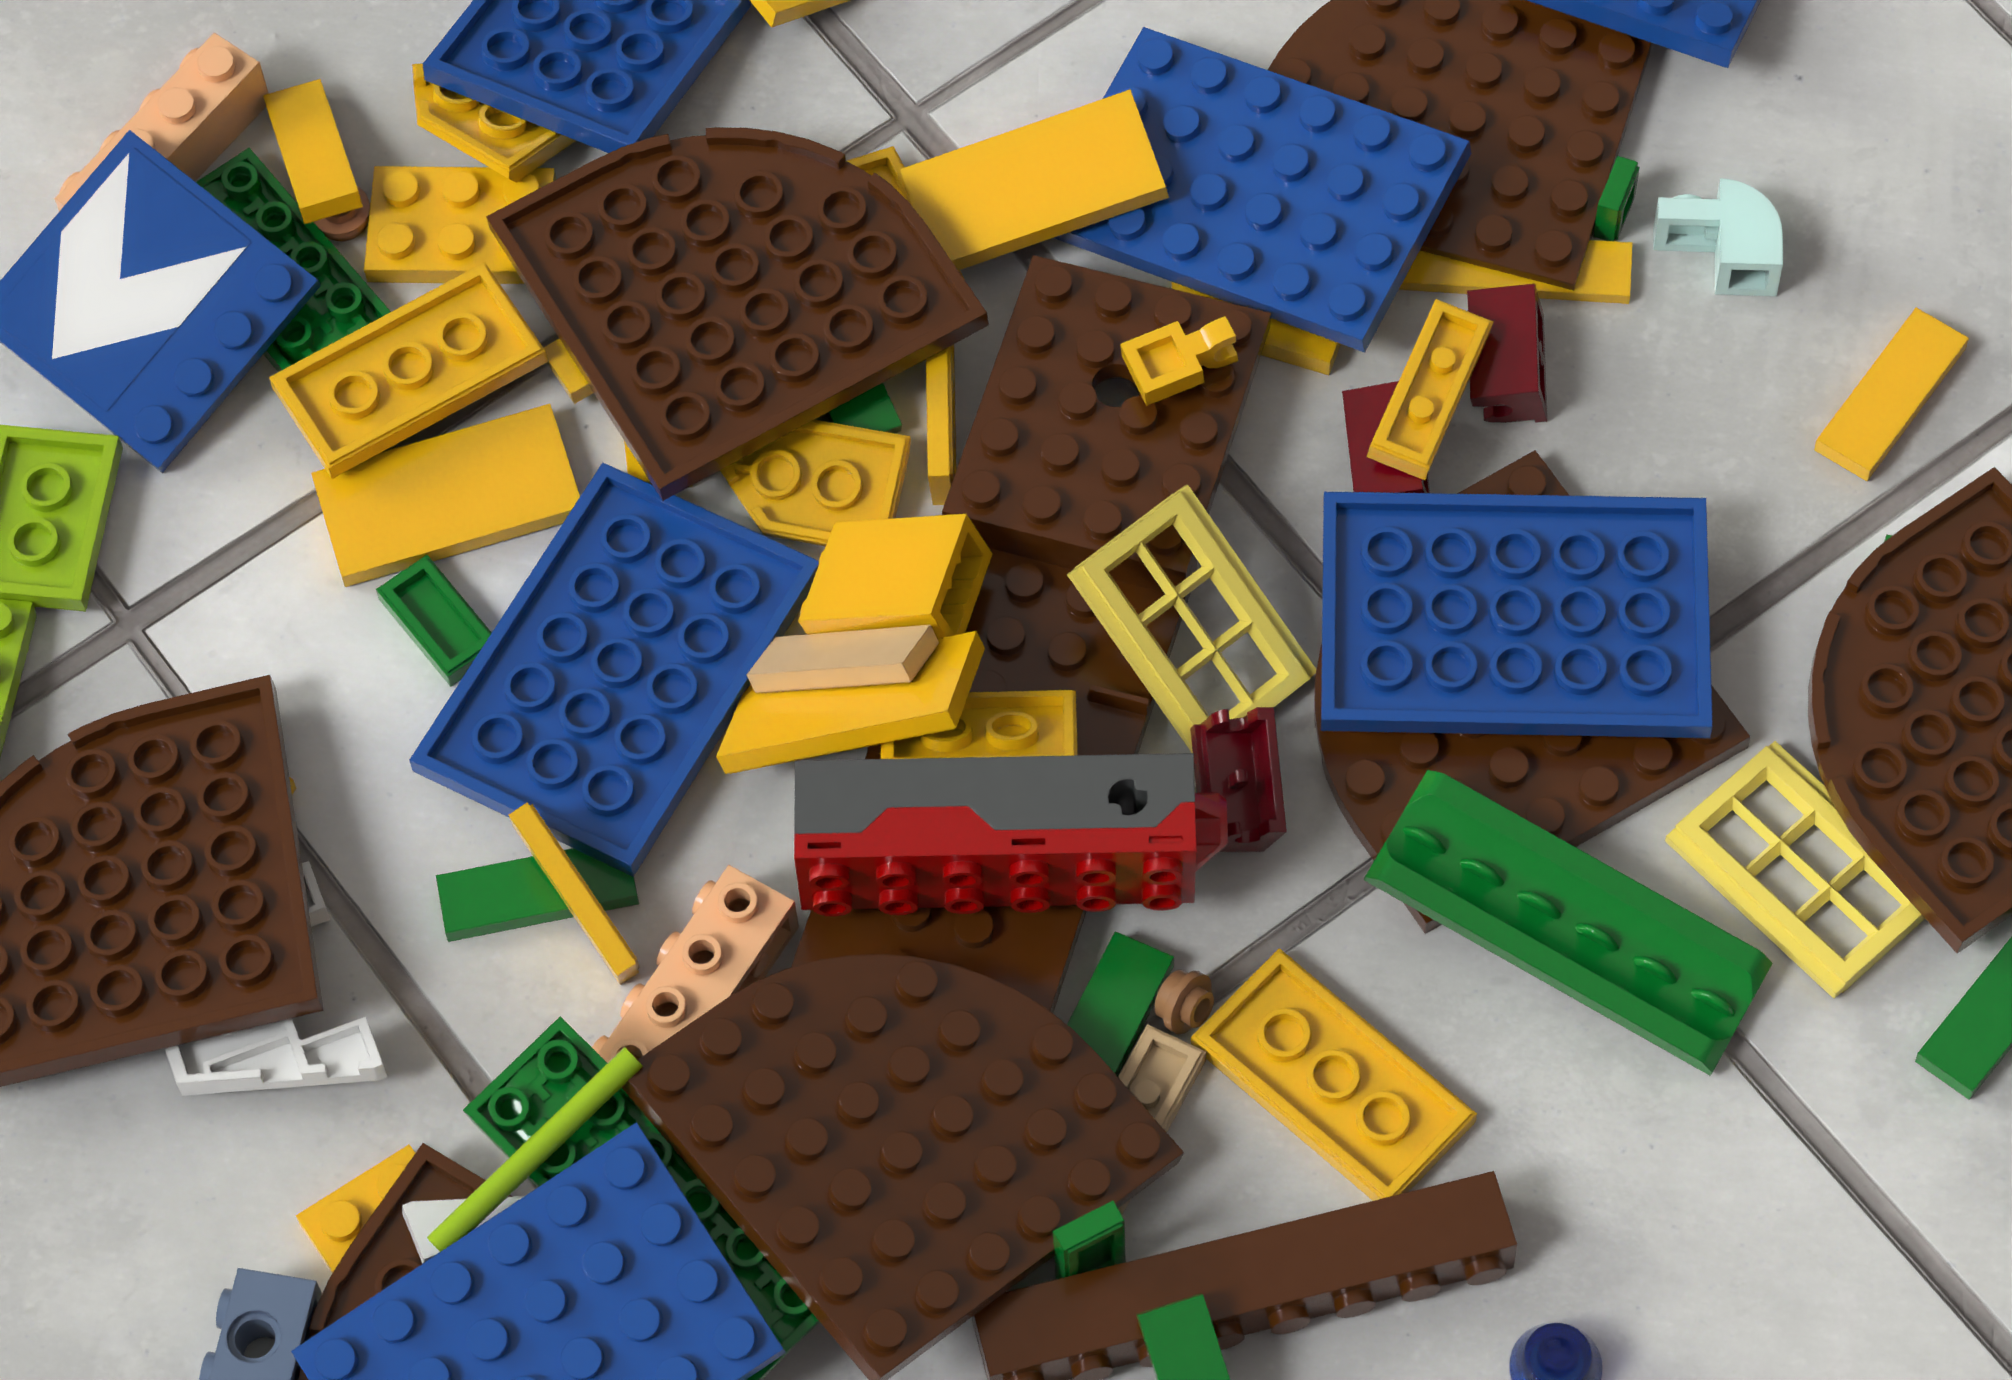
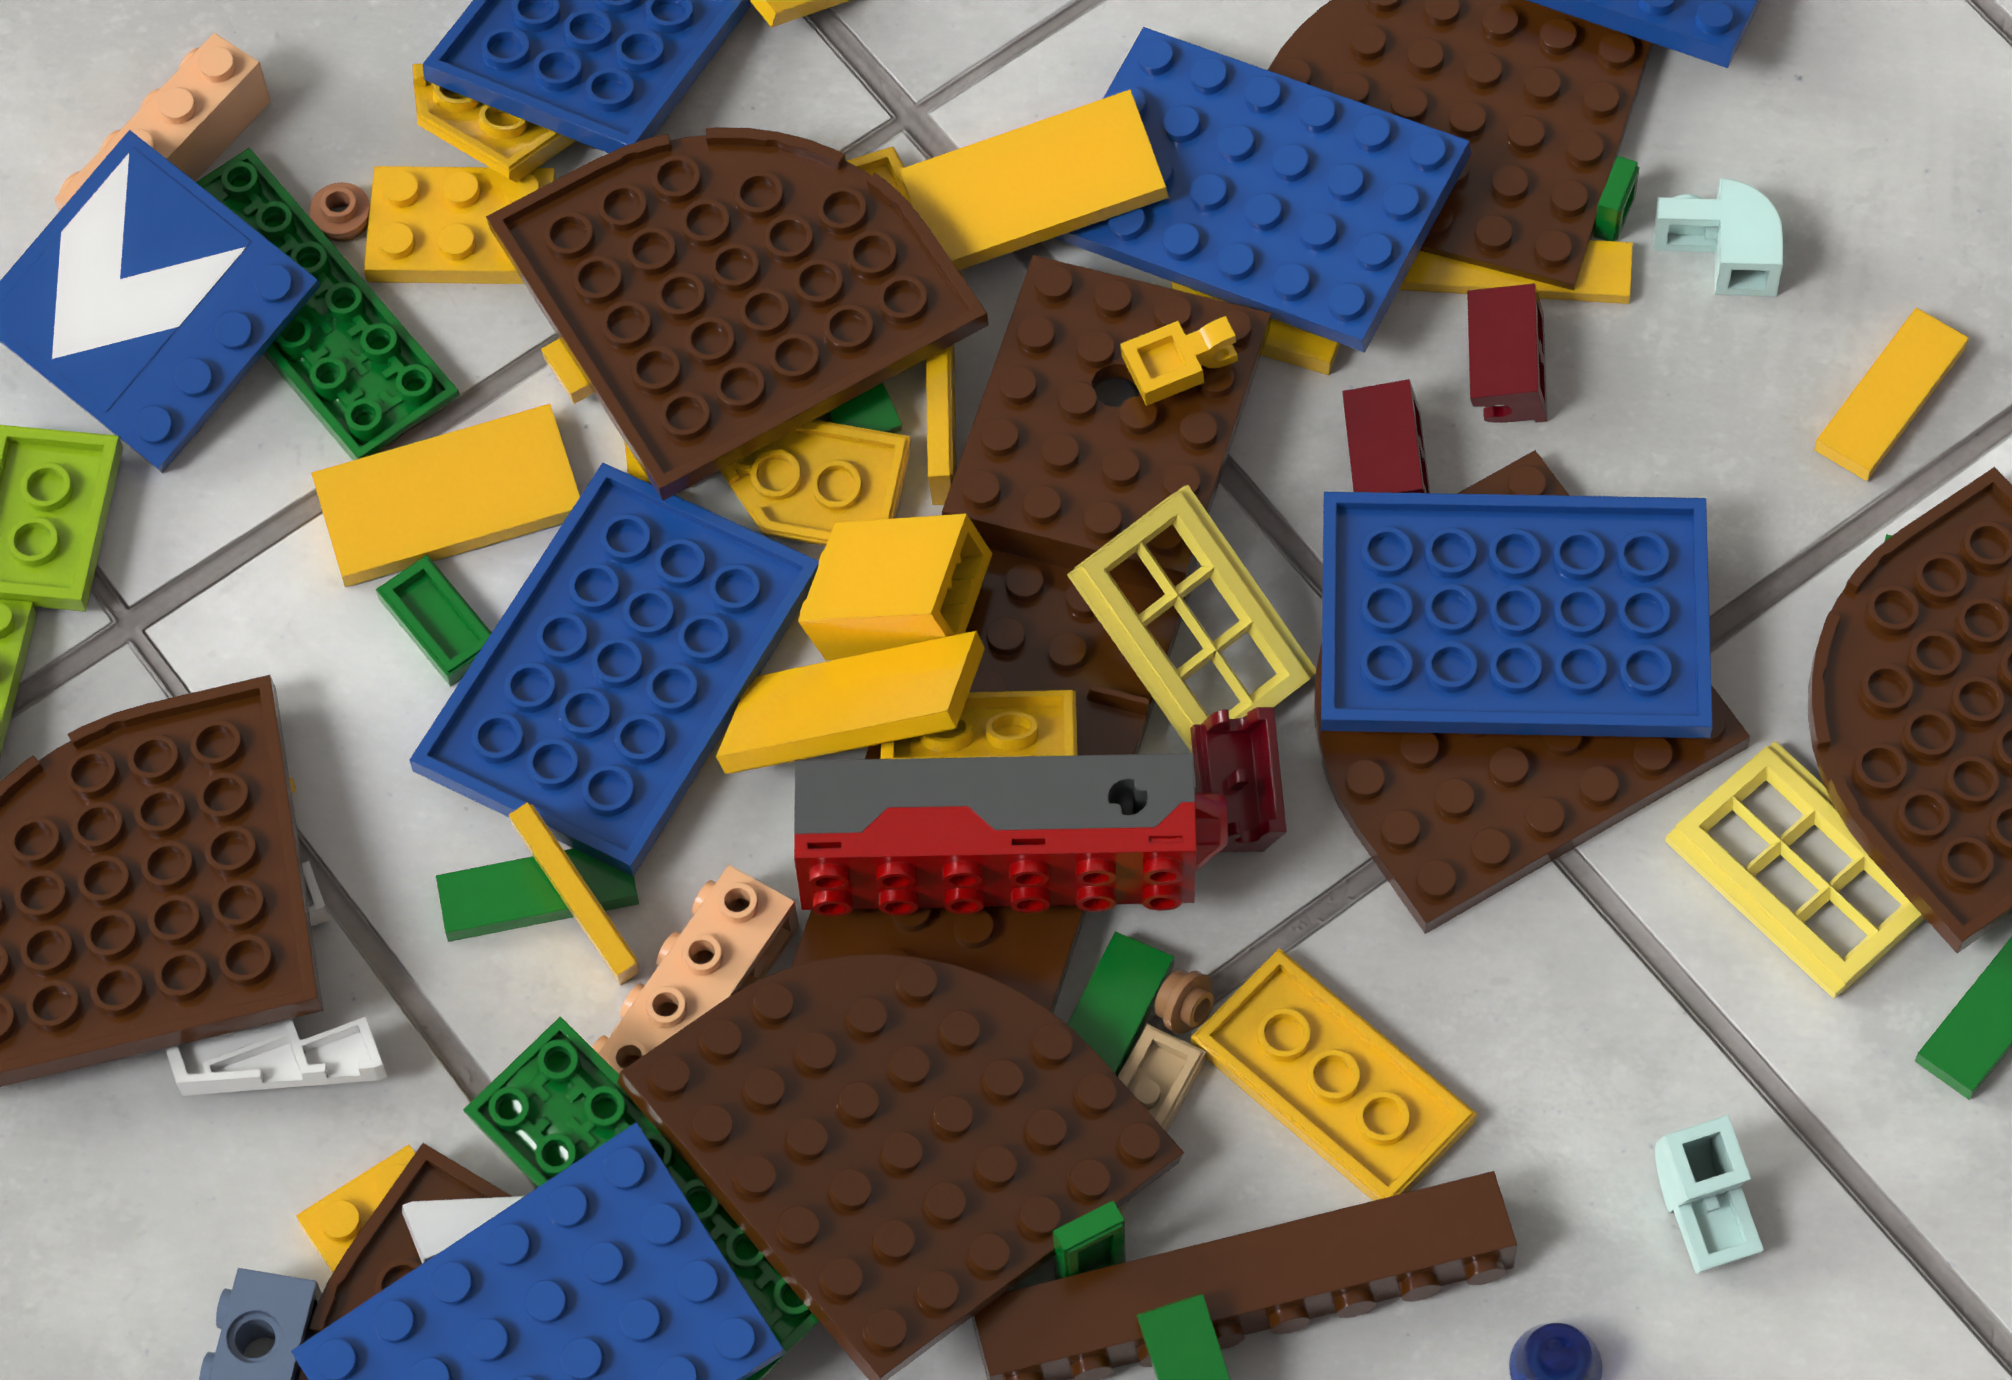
(312, 151): yellow tile -> none
(408, 370): yellow tile -> none
(536, 1150): lime bar -> none
(843, 659): tan tile -> none
(1430, 389): yellow tile -> none
(1569, 920): green plate -> none
(1702, 1185): none -> light aqua brick

